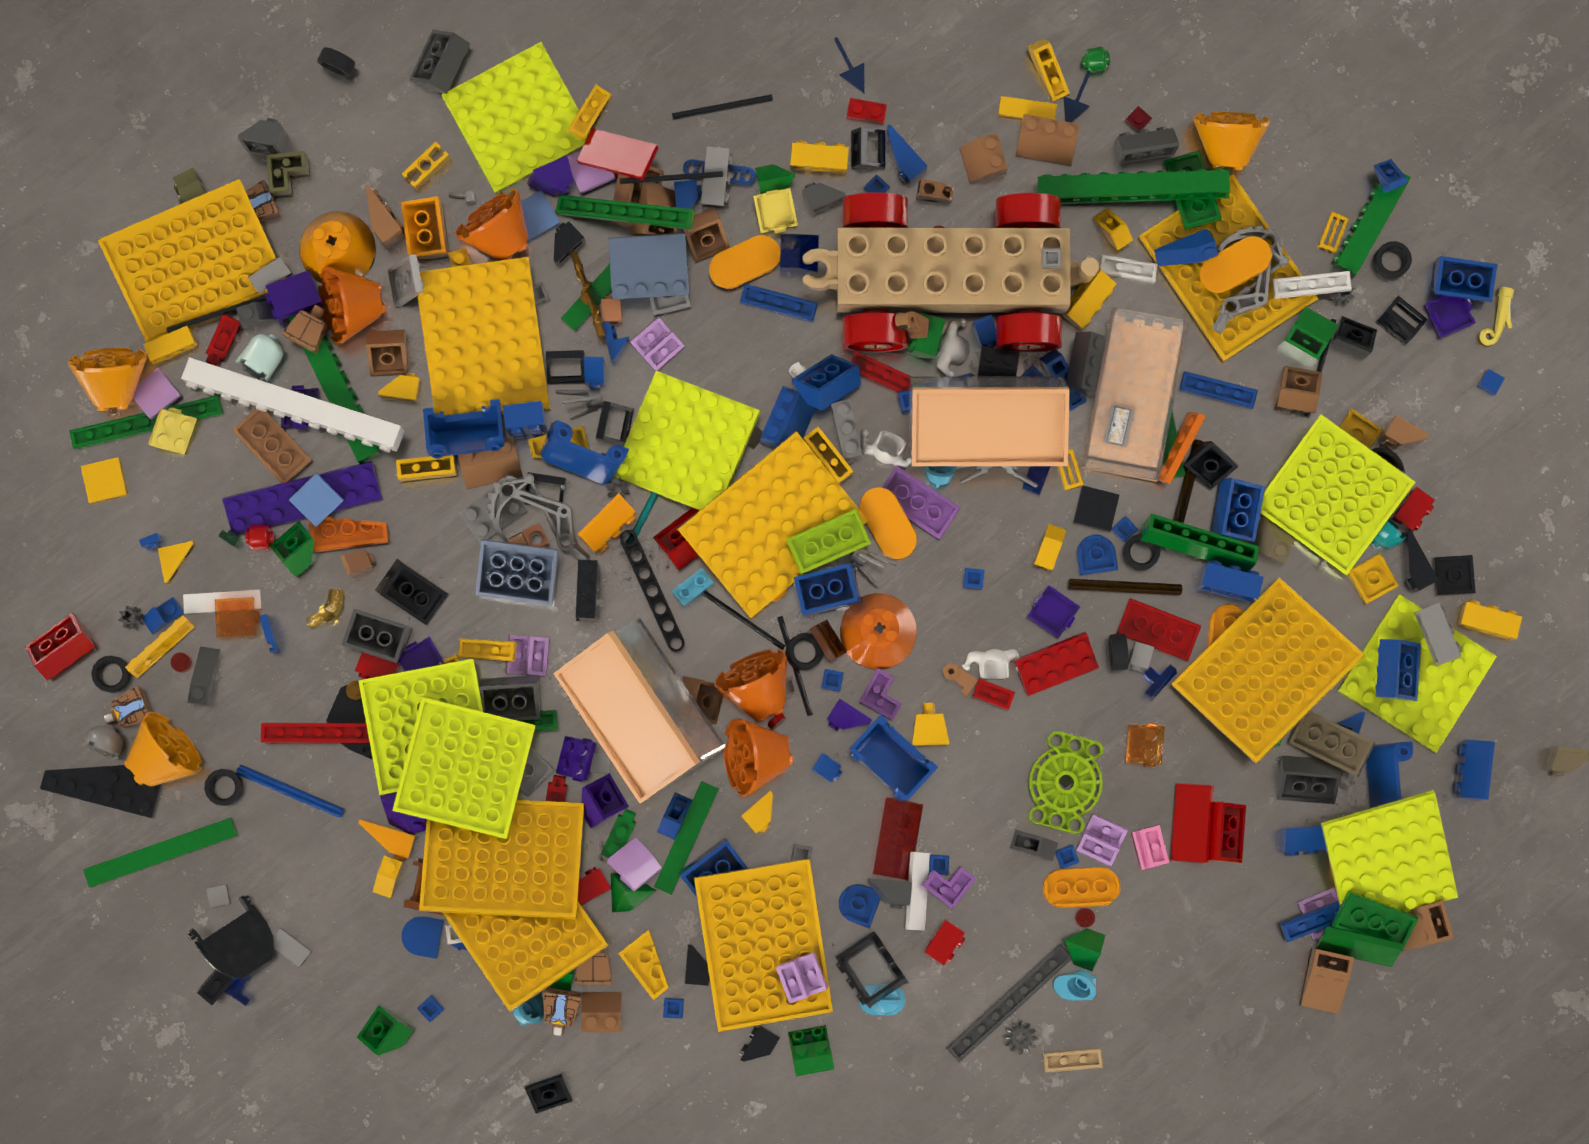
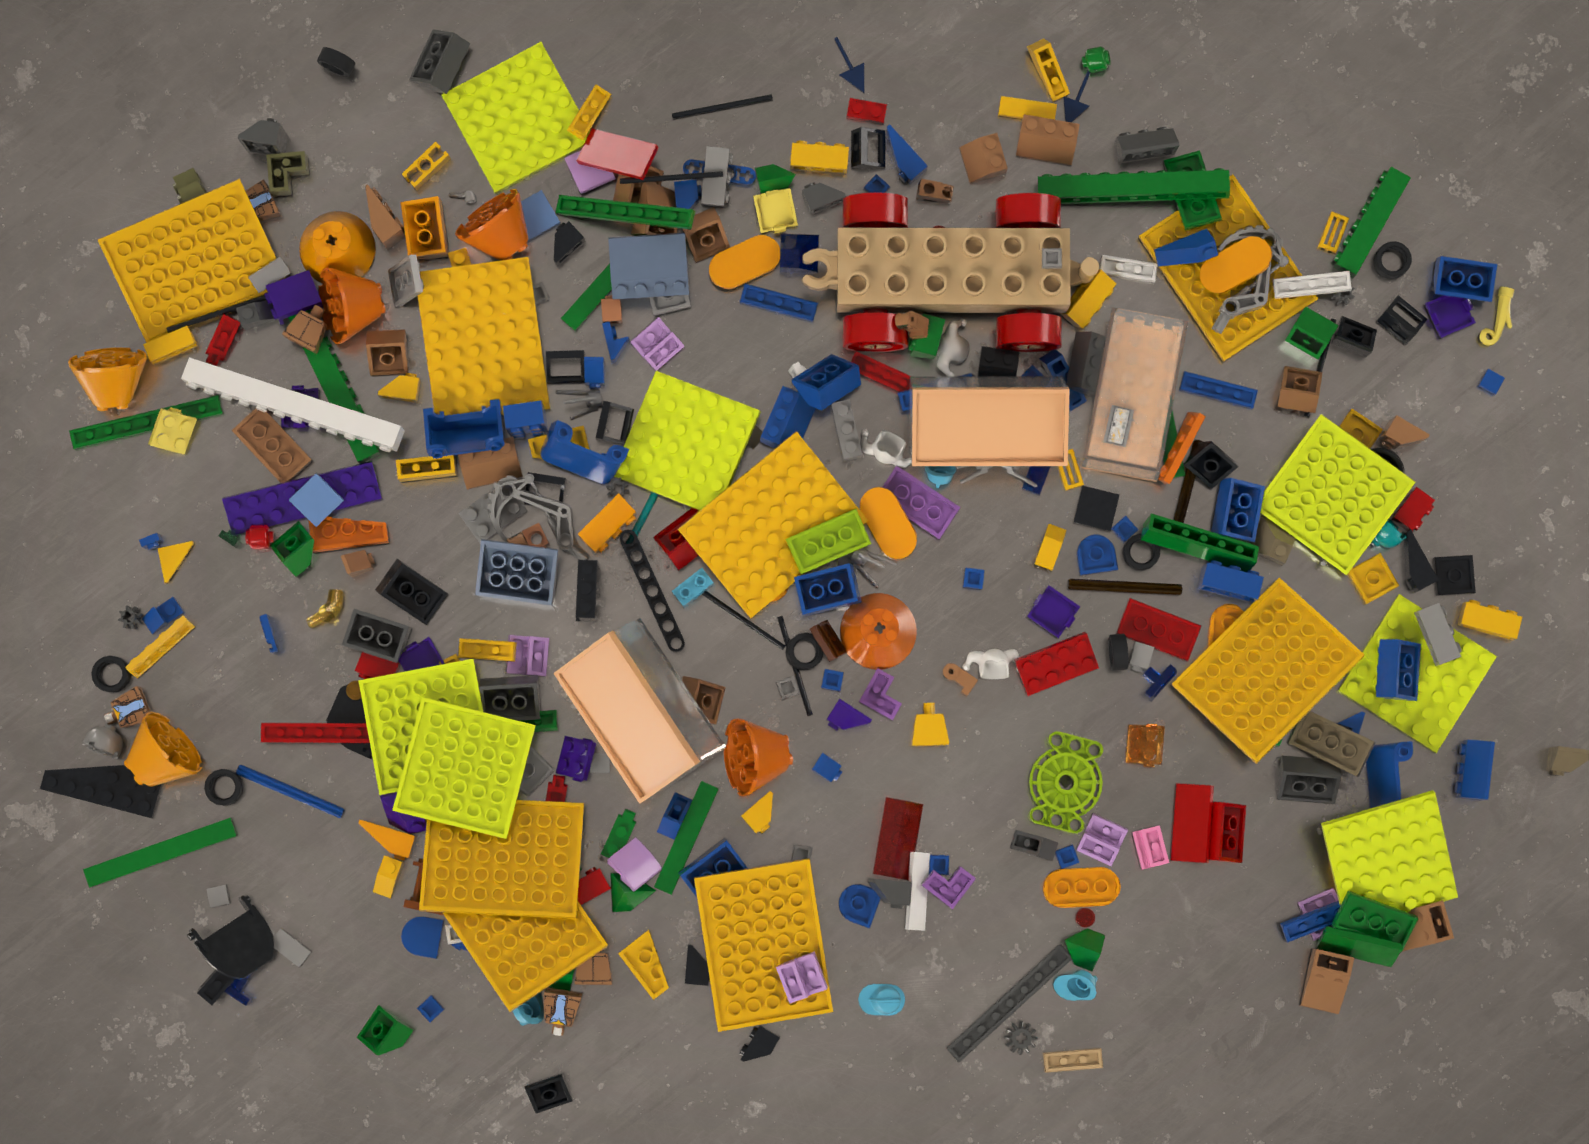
(59, 646): red slope -> none
(104, 480): yellow tile -> none
(155, 393): lavender slope -> none
(180, 662): clear red plate -> none
(204, 677): dark grey slope -> none
(206, 601): white tile -> none
(235, 617): clear orange piece -> none
(261, 356): light aqua cylinder -> none
(552, 177): dark purple slope -> none
(586, 295): pearl gold piece -> none
(601, 1012): medium nougat slope -> none
(602, 800): dark purple slope -> none
(673, 1008): blue tile -> none
(756, 683): orange cone -> none
(776, 721): red tile -> none
(811, 1050): green slope -> none
(828, 455): yellow brick -> none
(870, 969): window -> none
(892, 759): blue windscreen -> none
(945, 942): red brick -> none
(984, 331): blue slope -> none
(993, 694): red plate -> none
(1113, 228): yellow slope -> none
(1138, 119): dark red plate -> none
(1230, 137): light orange cone -> none
(1302, 839): blue slope -> none
(1389, 175): blue slope -> none

